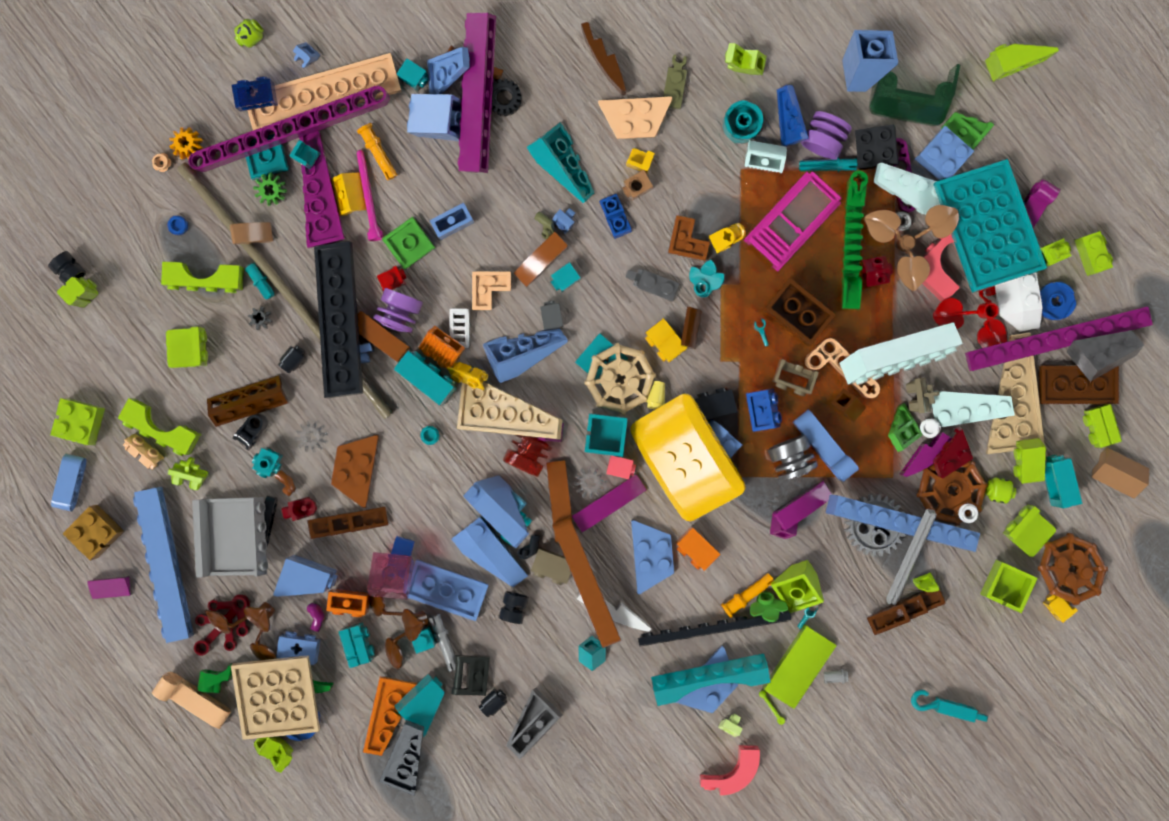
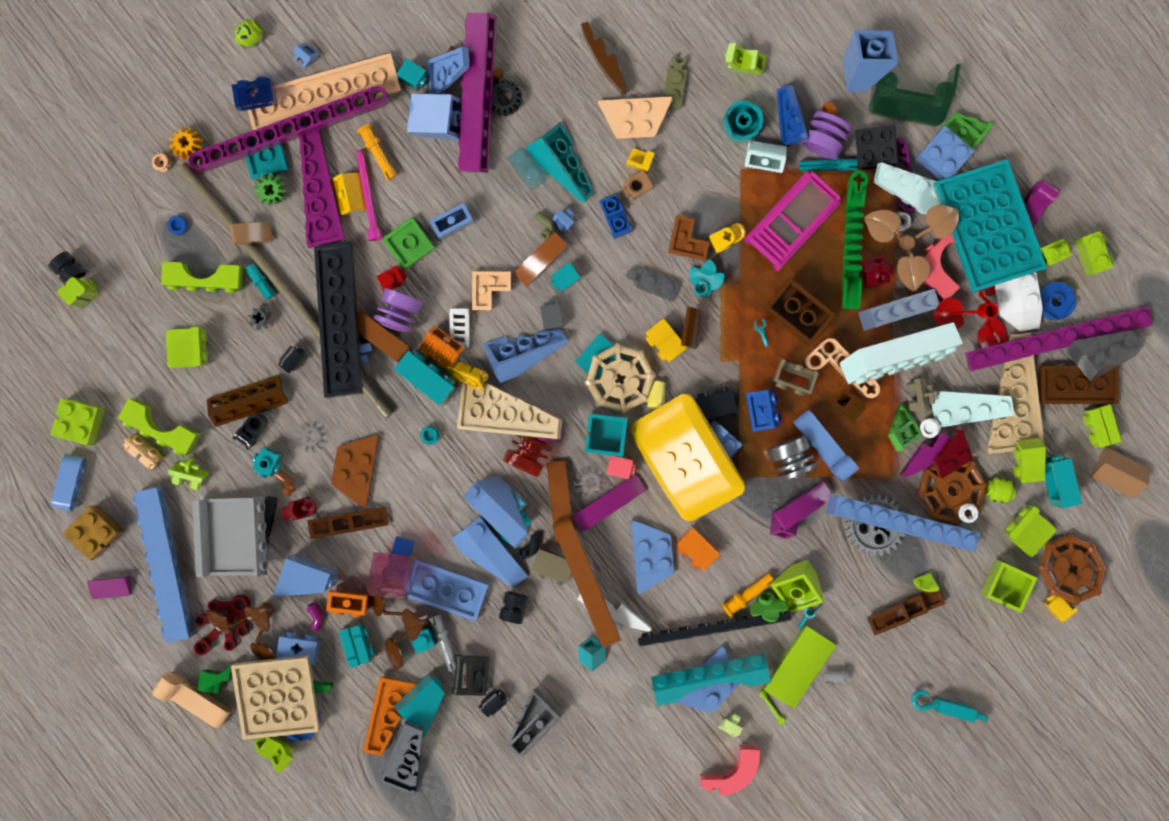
(304, 154): teal panel -> none
(526, 168): none -> clear light blue brick
(830, 108): none -> orange hinge
(898, 309): none -> sand blue arch
(911, 556): light grey axle -> none
(1015, 58): lime slope -> none

